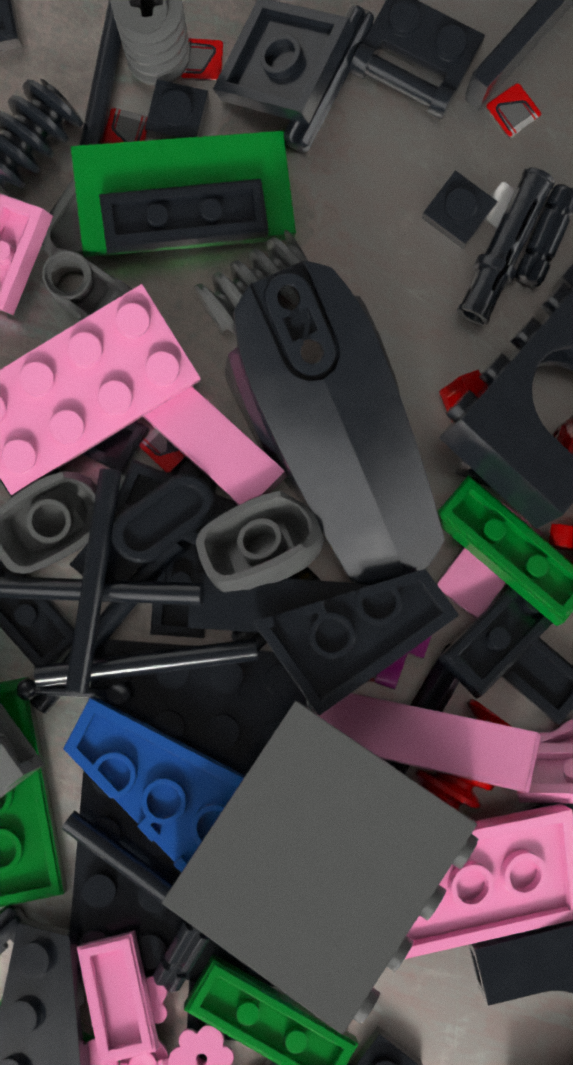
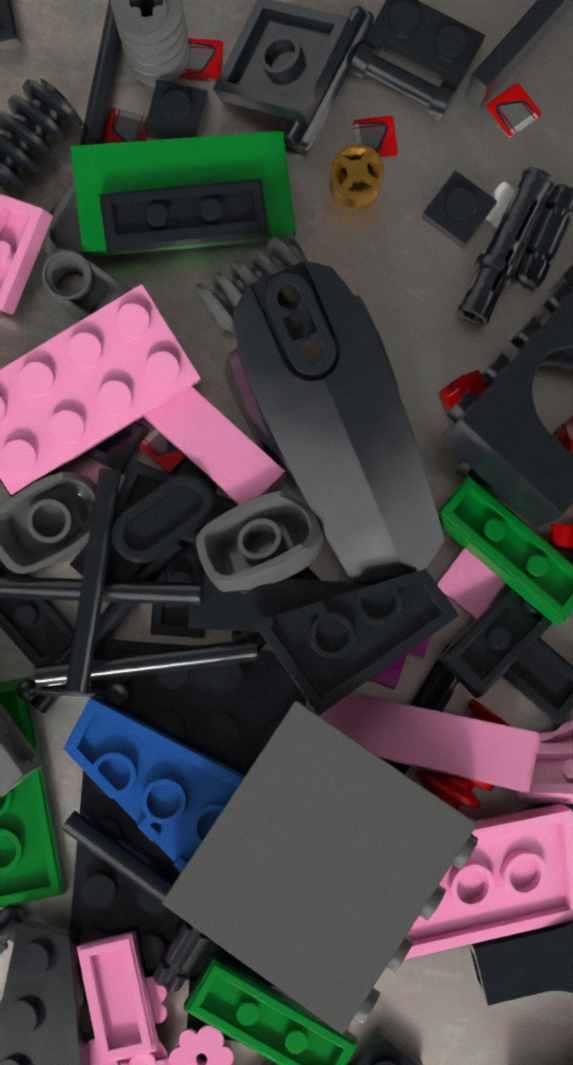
(360, 165): none -> pearl gold wheel
(377, 134): none -> sticker

